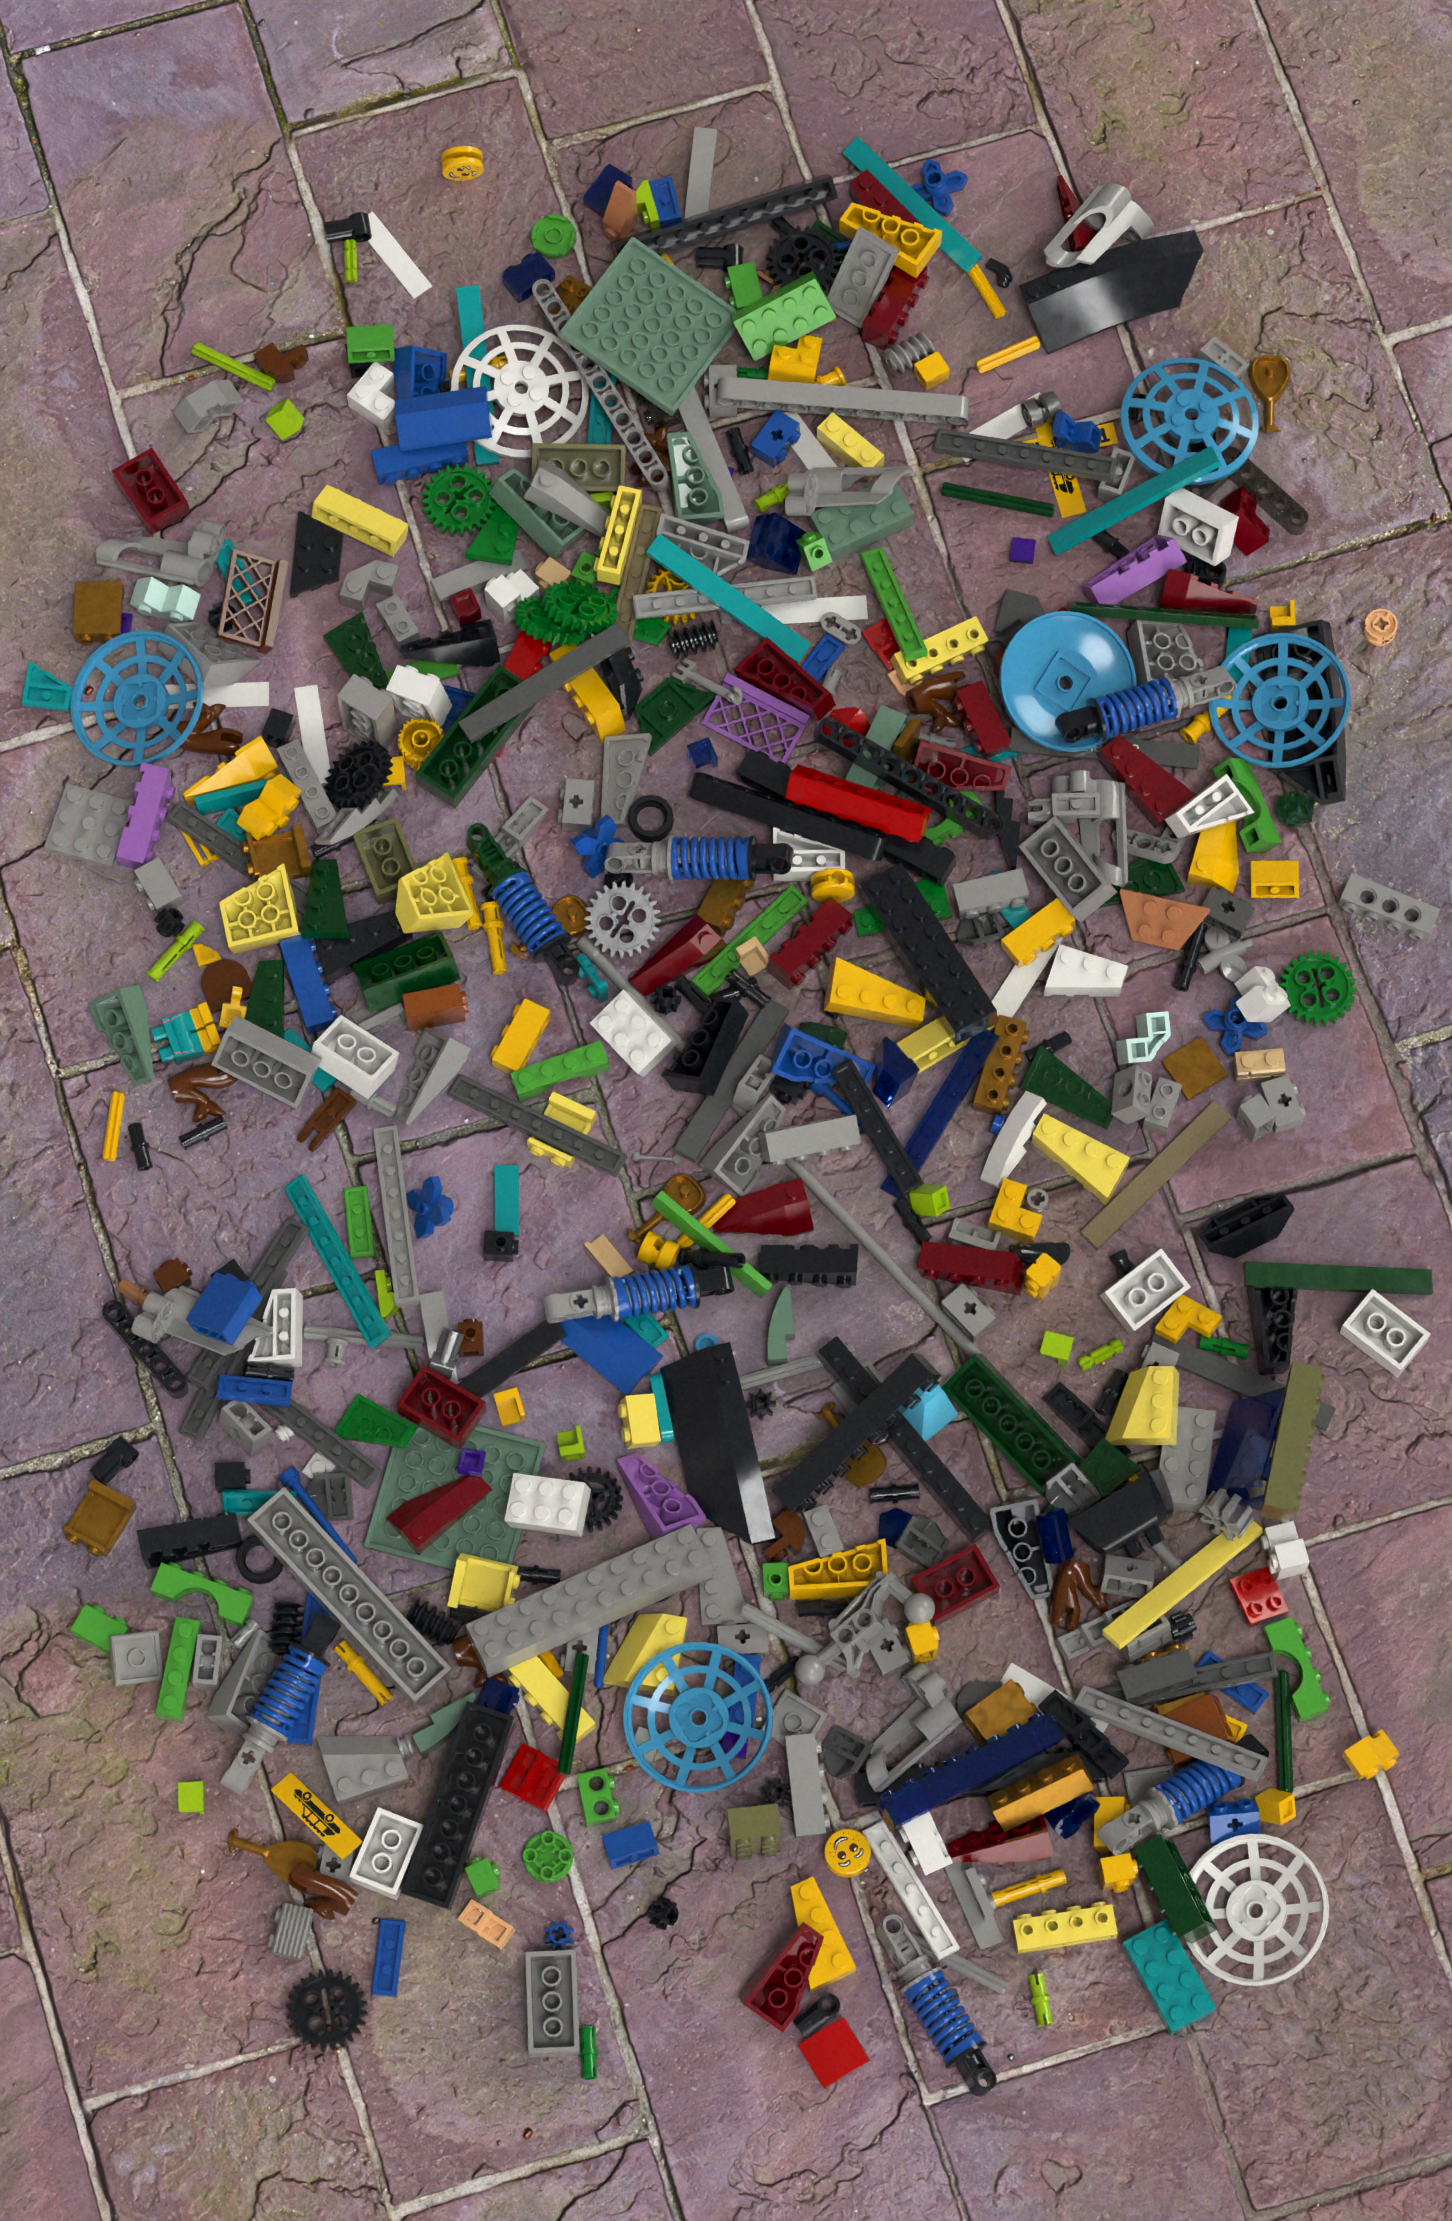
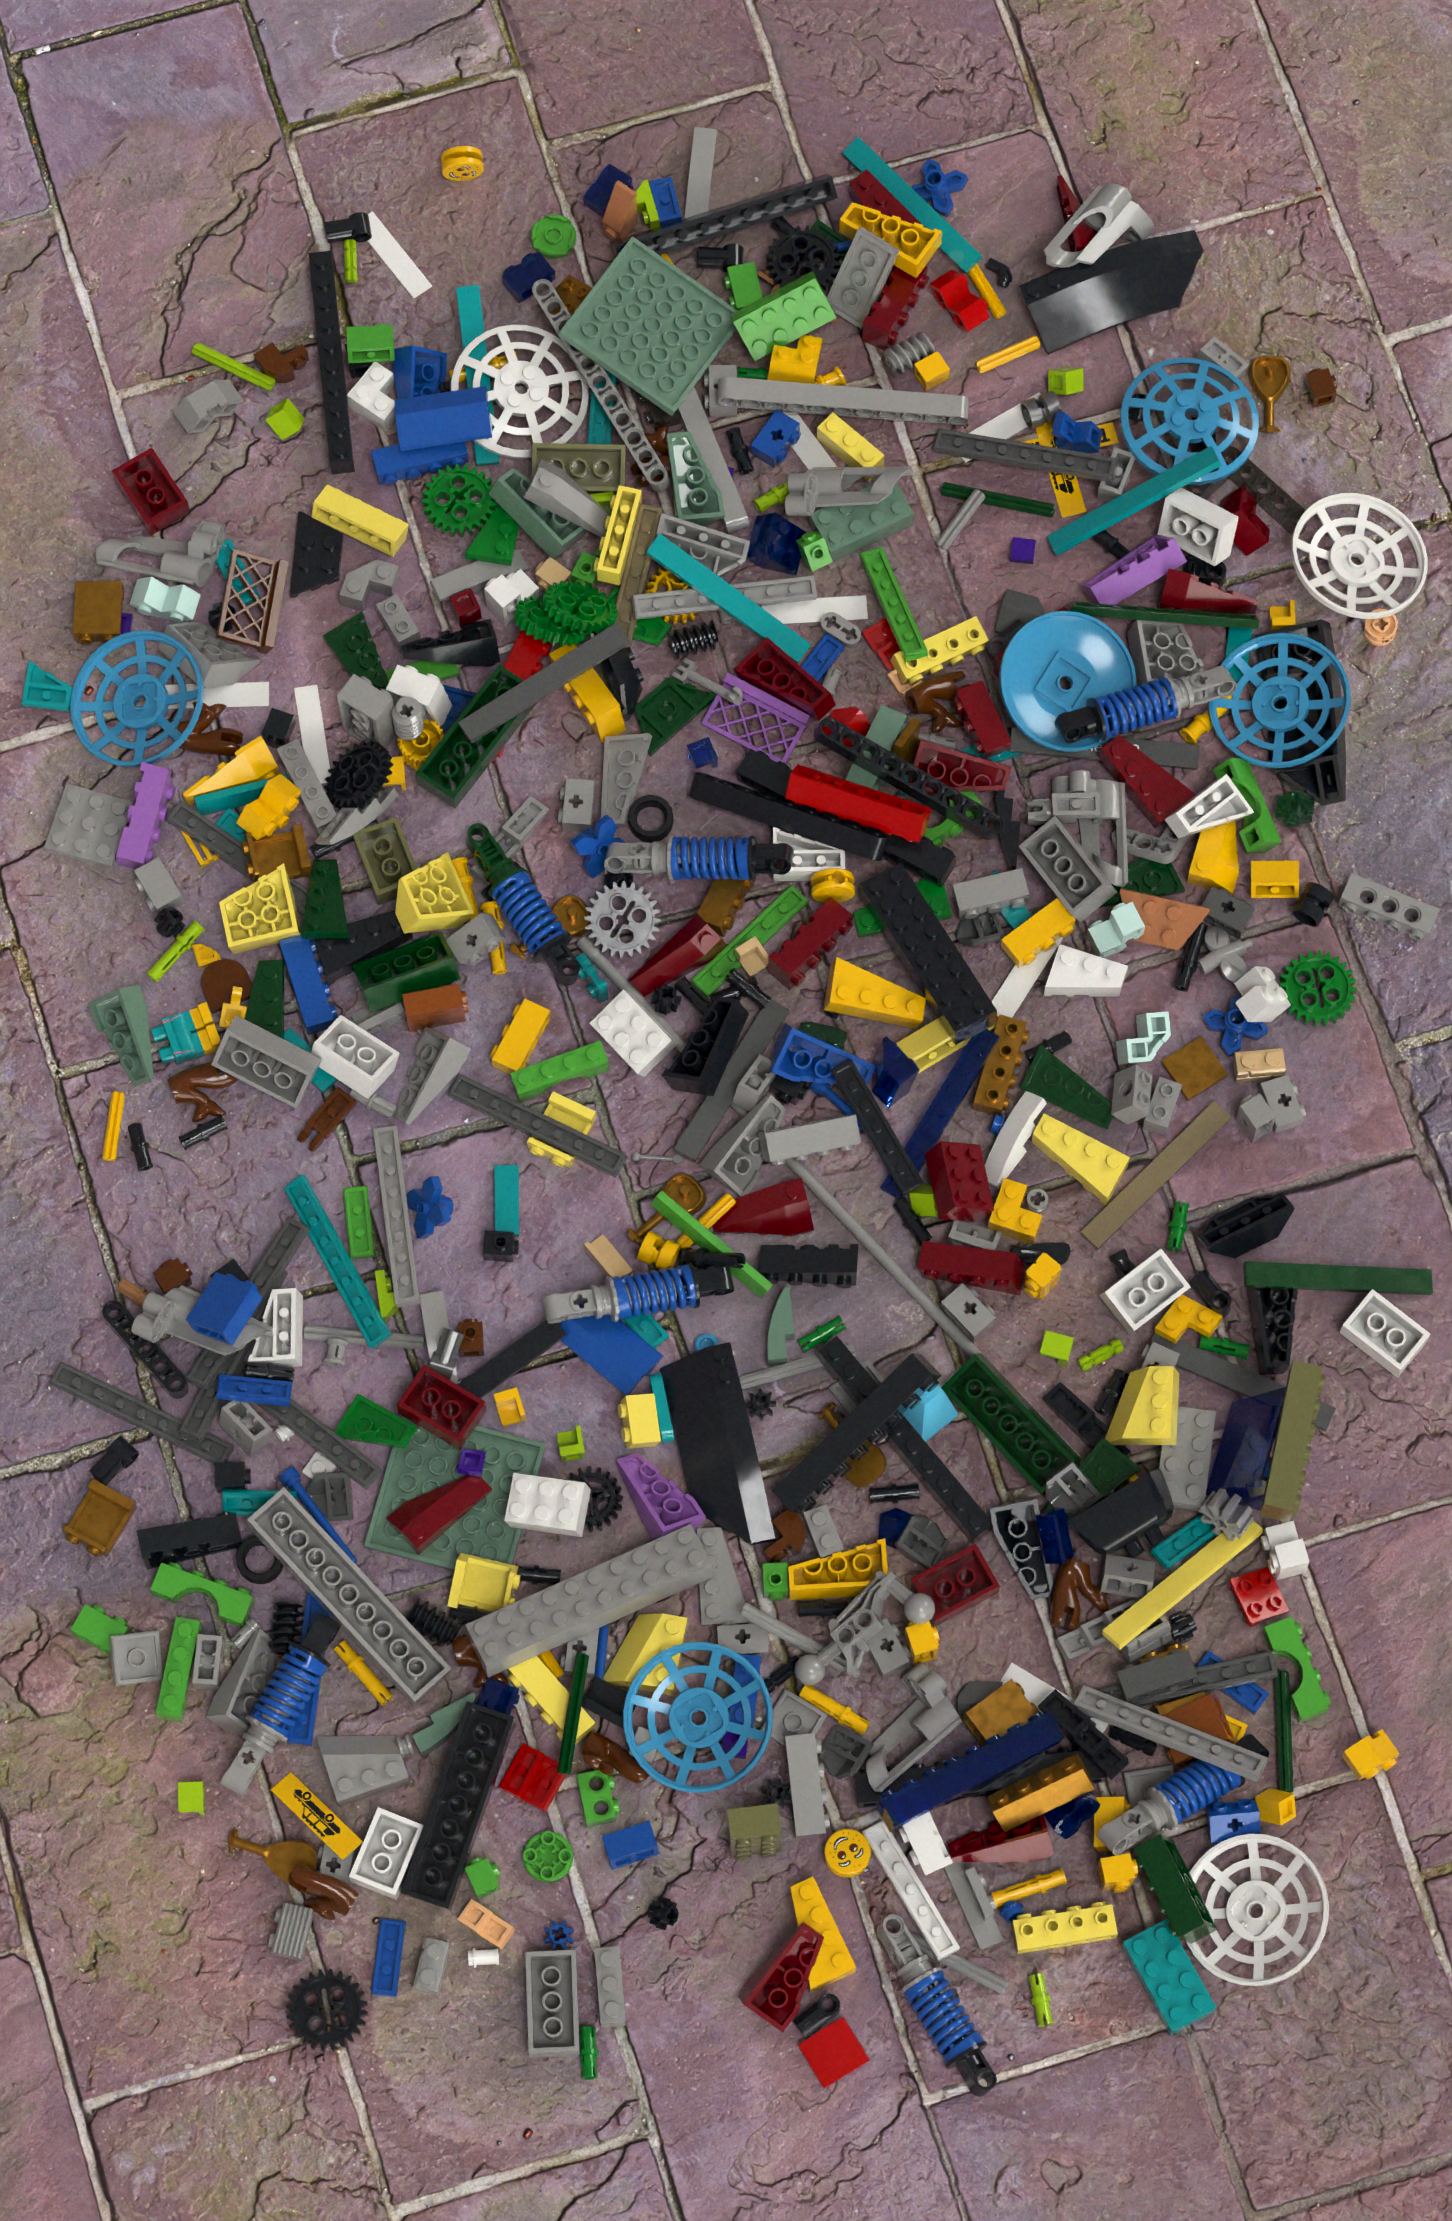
(137, 1413): none -> dark grey tile
(331, 362): none -> black brick
(407, 718): none -> light grey piece
(431, 1966): none -> light grey brick
(476, 939): none -> light grey brick
(483, 1957): none -> white pin
(605, 1754): none -> reddish brown piece
(606, 1701): none -> black panel
(610, 1987): none -> light grey brick
(821, 1334): none -> green pin
(839, 1712): none -> yellow pin
(953, 294): none -> red brick
(959, 1181): none -> dark red brick
(960, 519): none -> light grey axle
(1011, 1911): none -> blue plate
(1065, 380): none -> lime panel
(1111, 935): none -> light aqua brick
(1133, 1740): none -> black axle
(1177, 1226): none -> green pin
(1183, 1542): none -> teal tile
(1211, 1292): none -> black piece
(1312, 906): none -> black wheel
(1320, 387): none -> reddish brown brick
(1360, 547): none -> white dish

